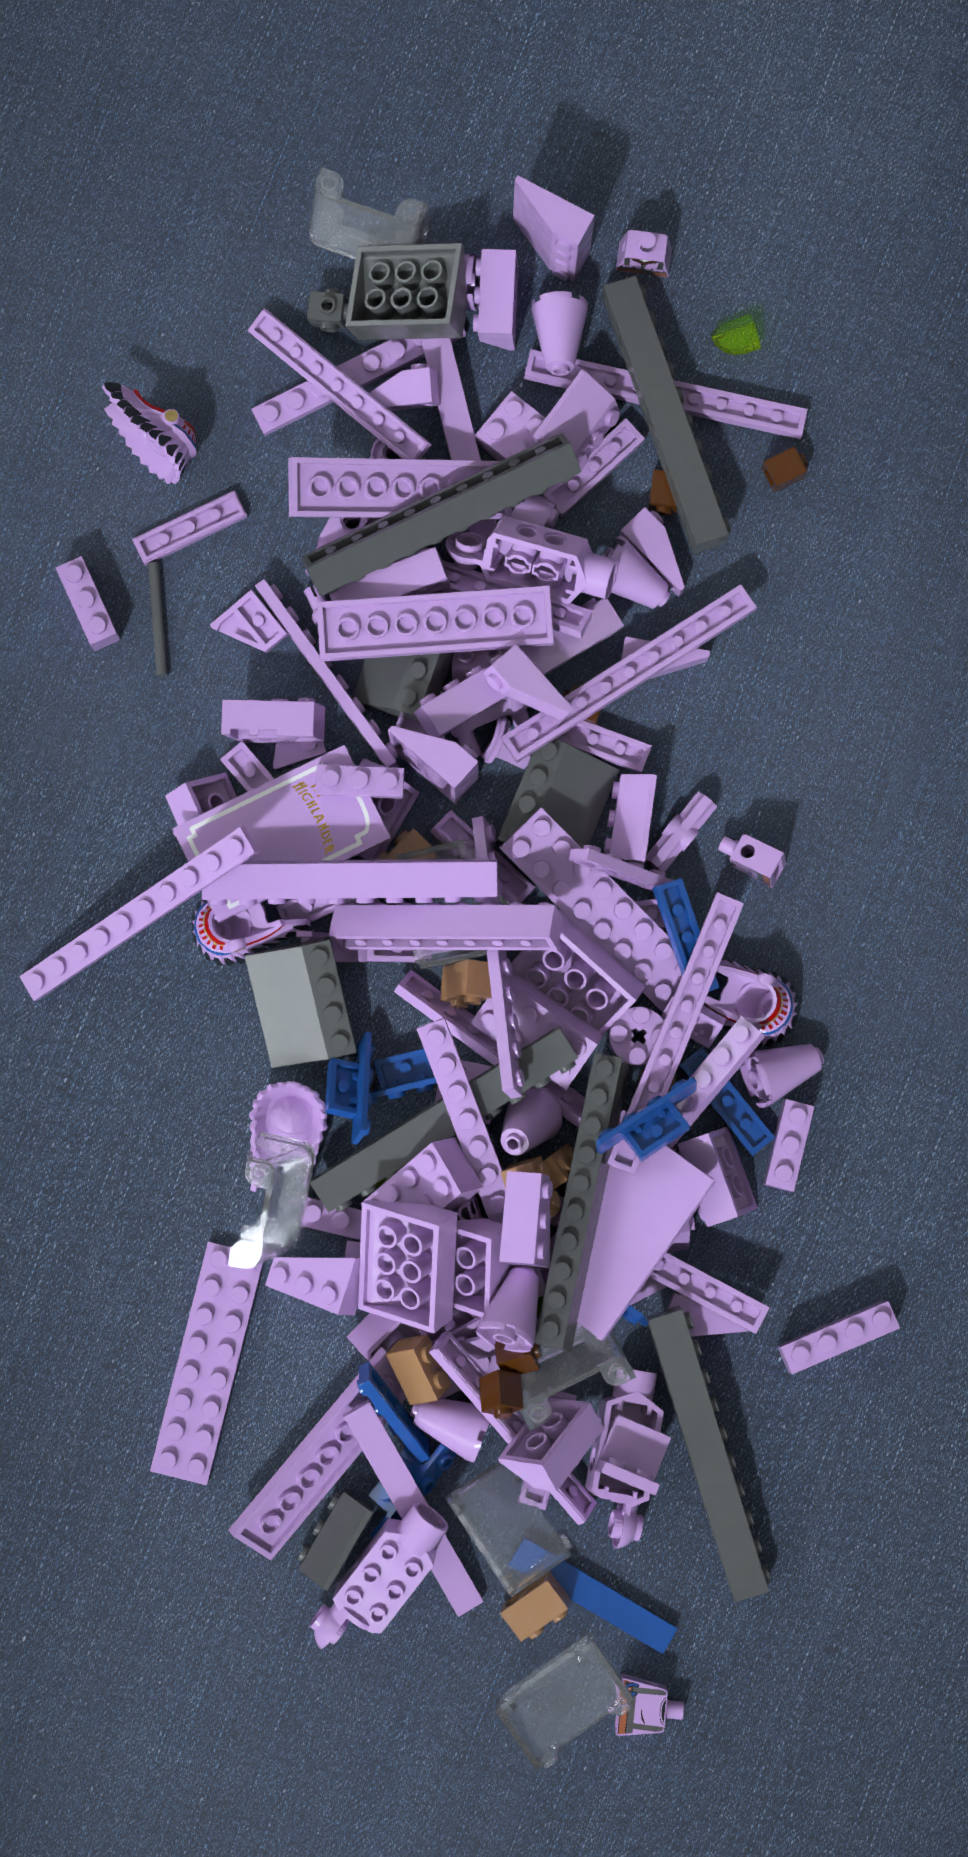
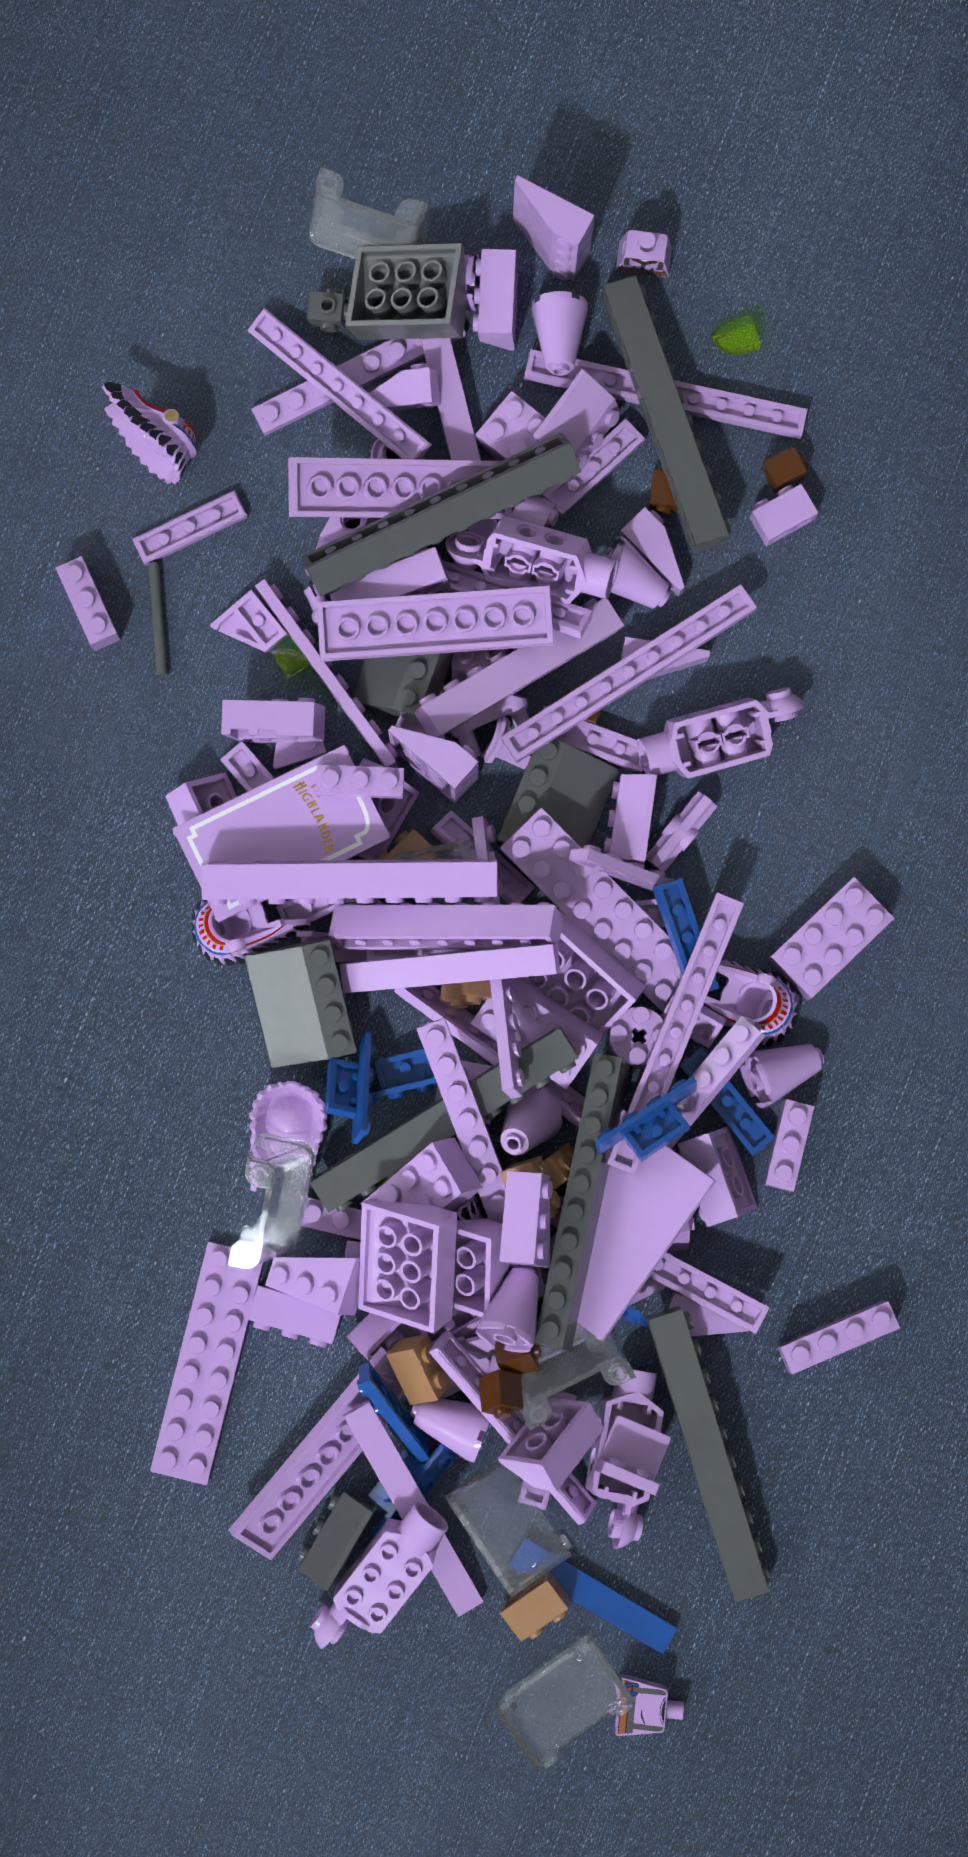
(140, 913): lavender plate -> none
(289, 661): none -> clear neon green brick
(293, 1317): none -> lavender brick
(450, 968): none -> lavender tile
(522, 681): lavender slope -> none
(717, 736): none -> lavender brick
(763, 866): lavender torso -> none
(783, 514): none -> lavender brick
(831, 938): none -> lavender brick

